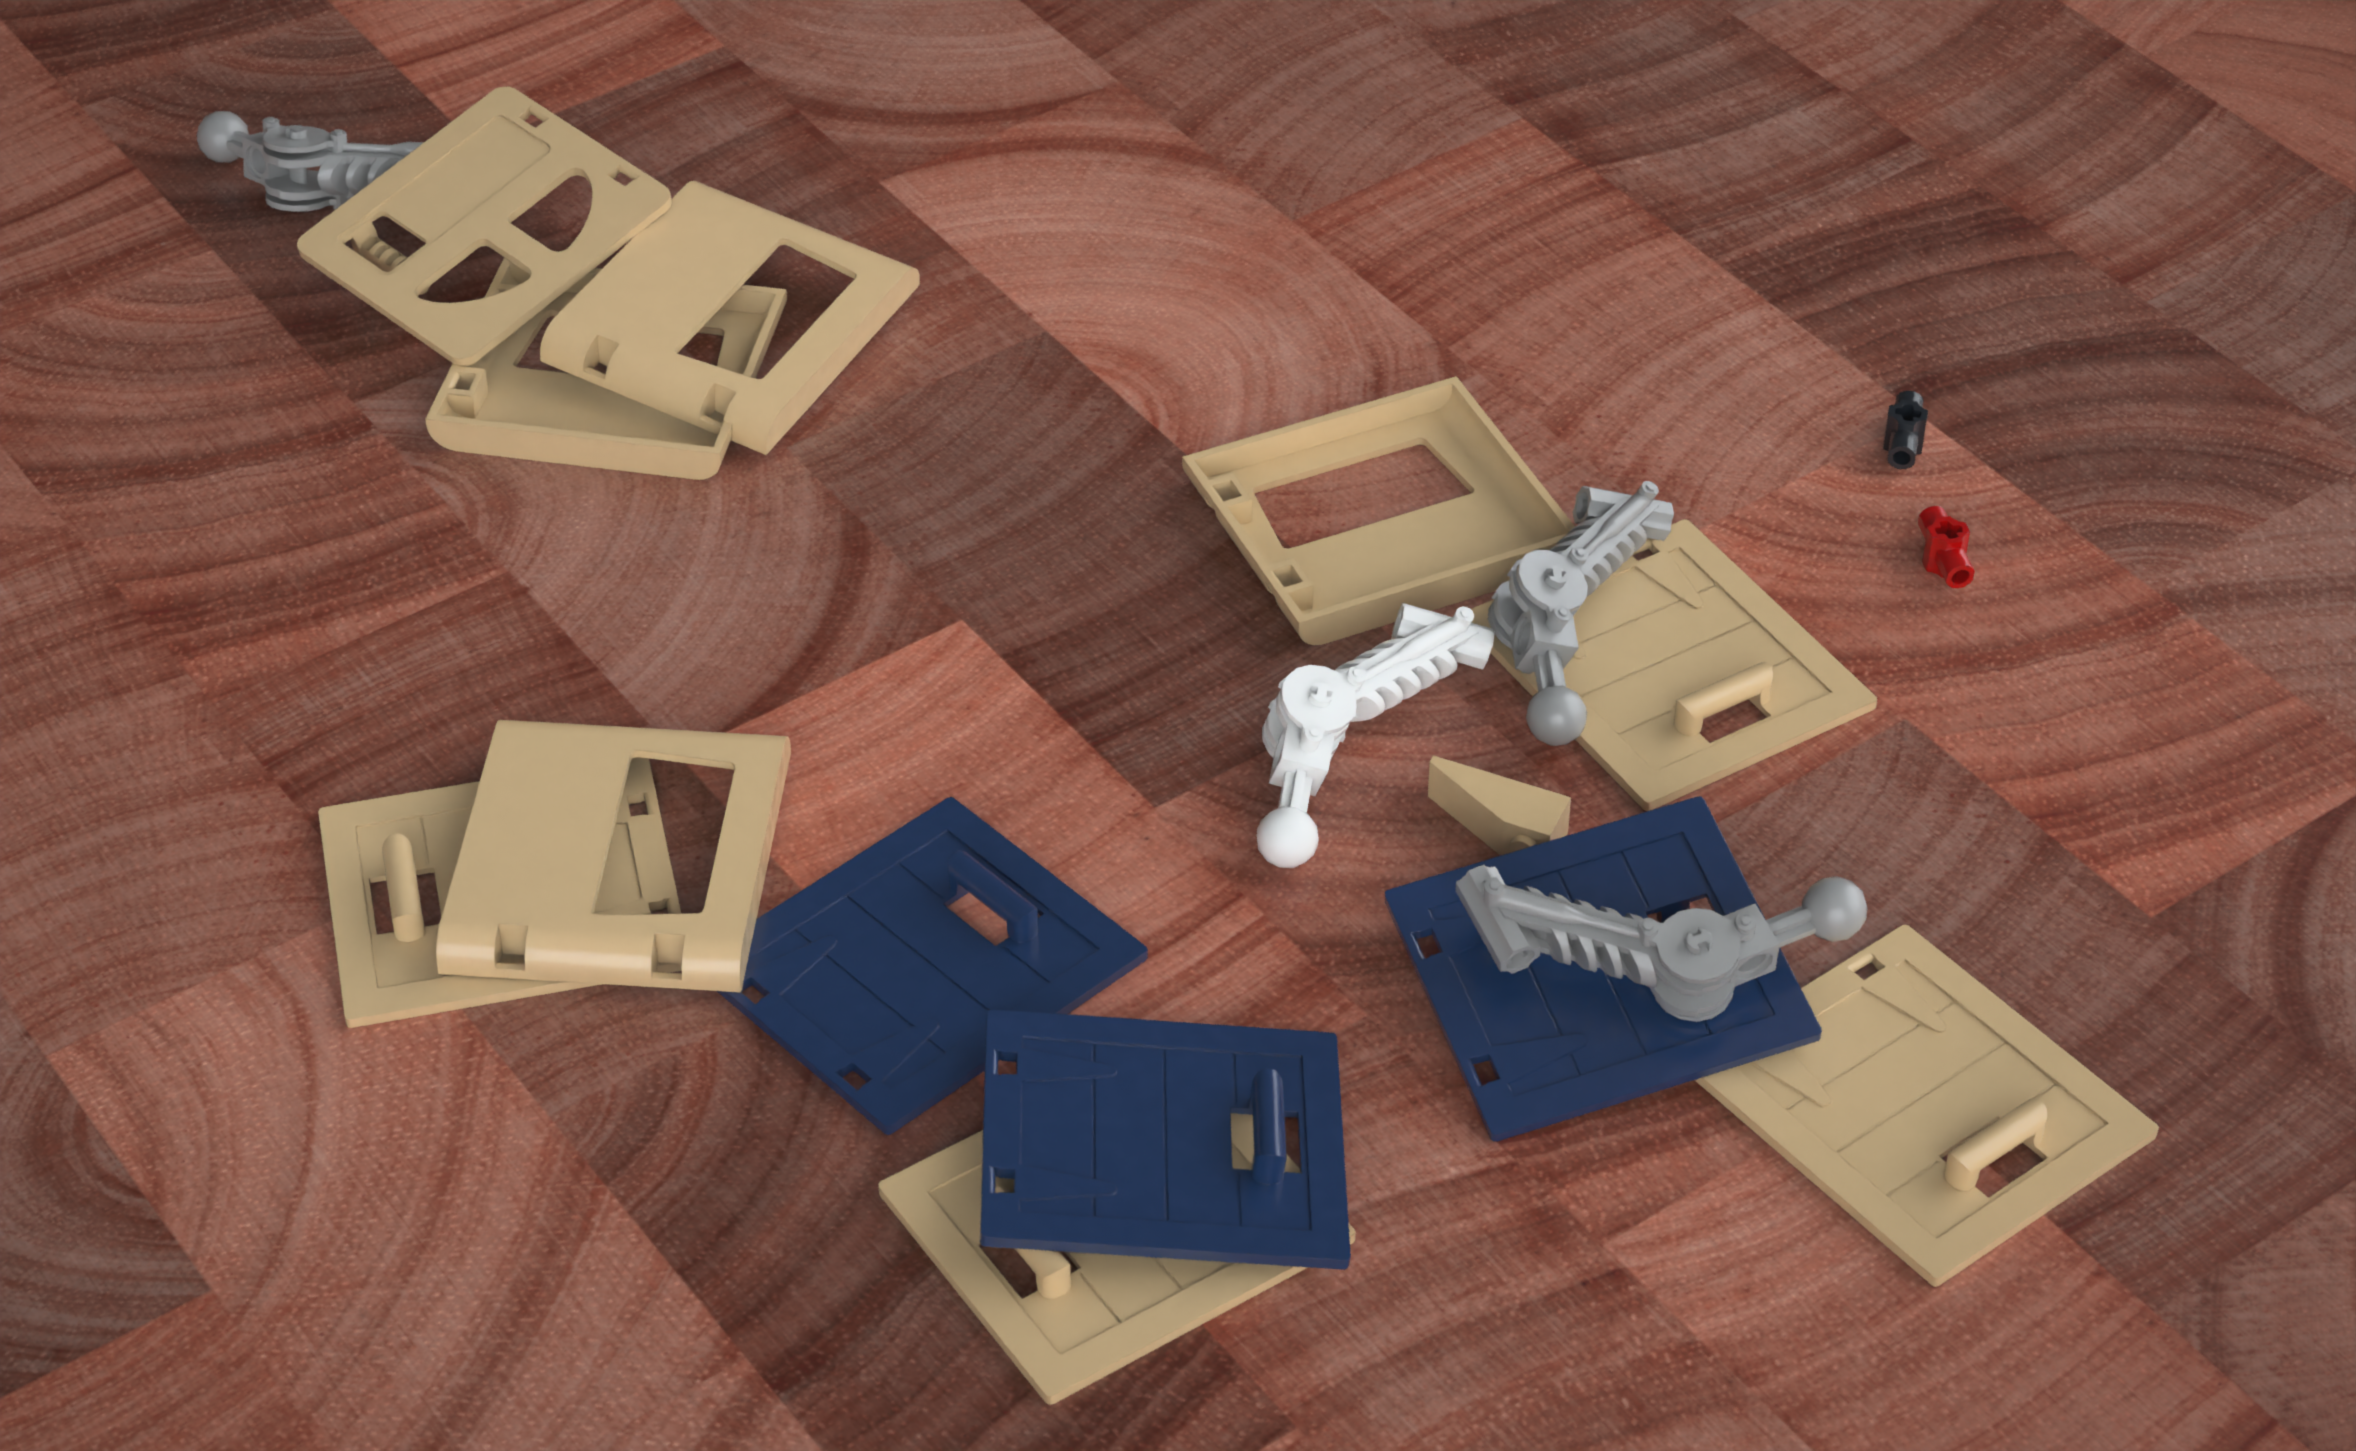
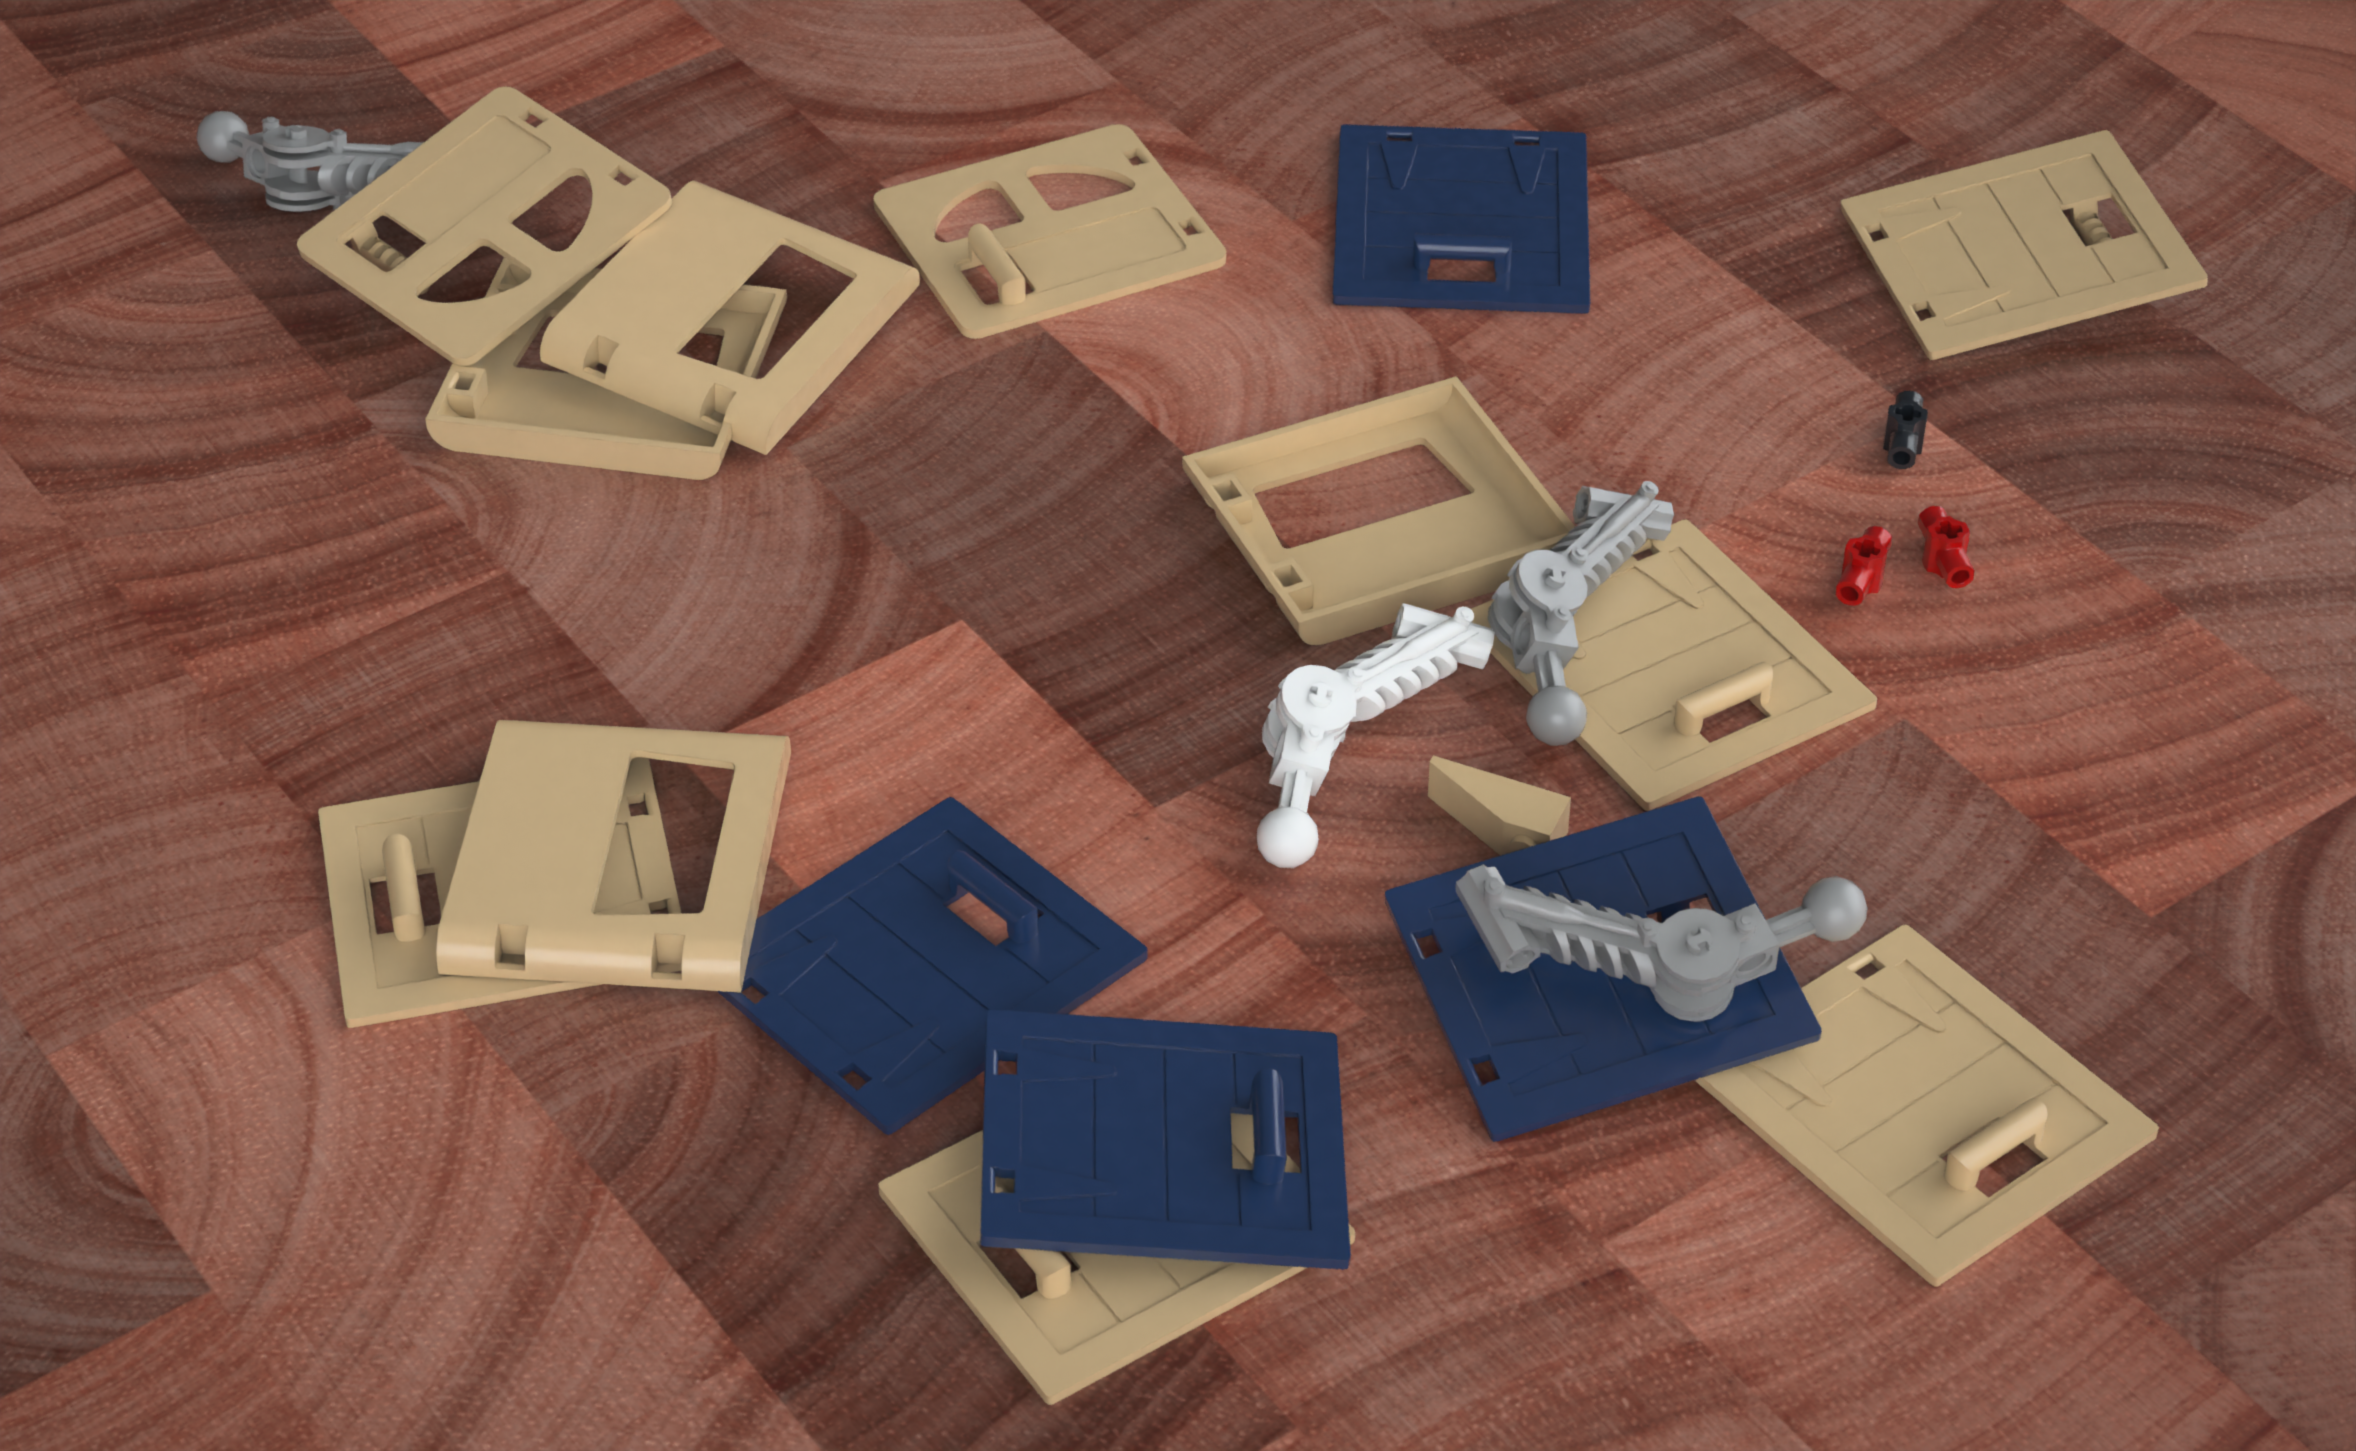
(1064, 255): none -> tan door
(1462, 200): none -> dark blue door
(1863, 565): none -> red axle
(2001, 257): none -> tan door

